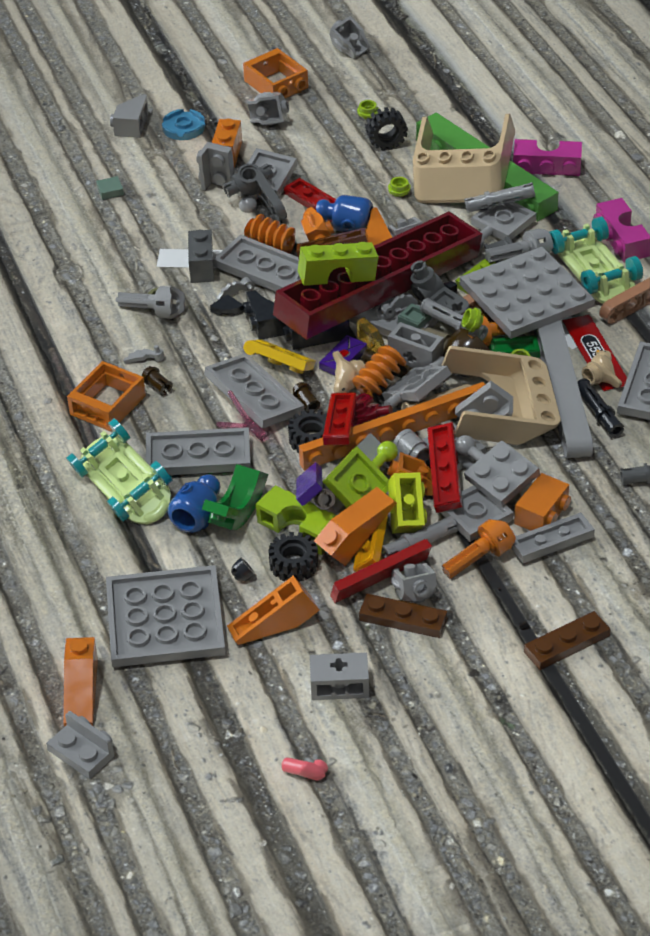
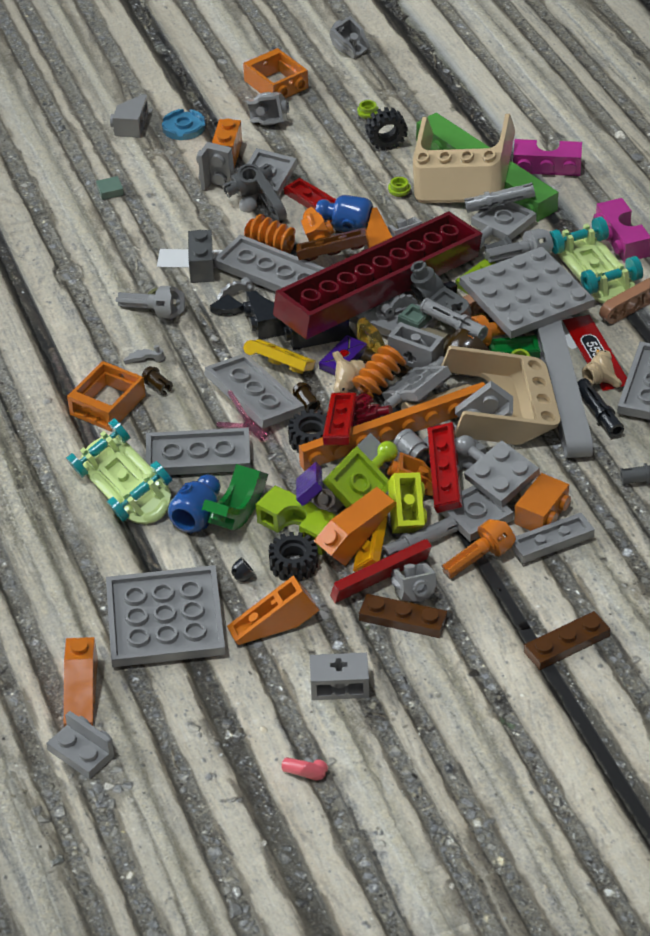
(320, 260): lime arch -> none
(472, 319): lime plate -> none

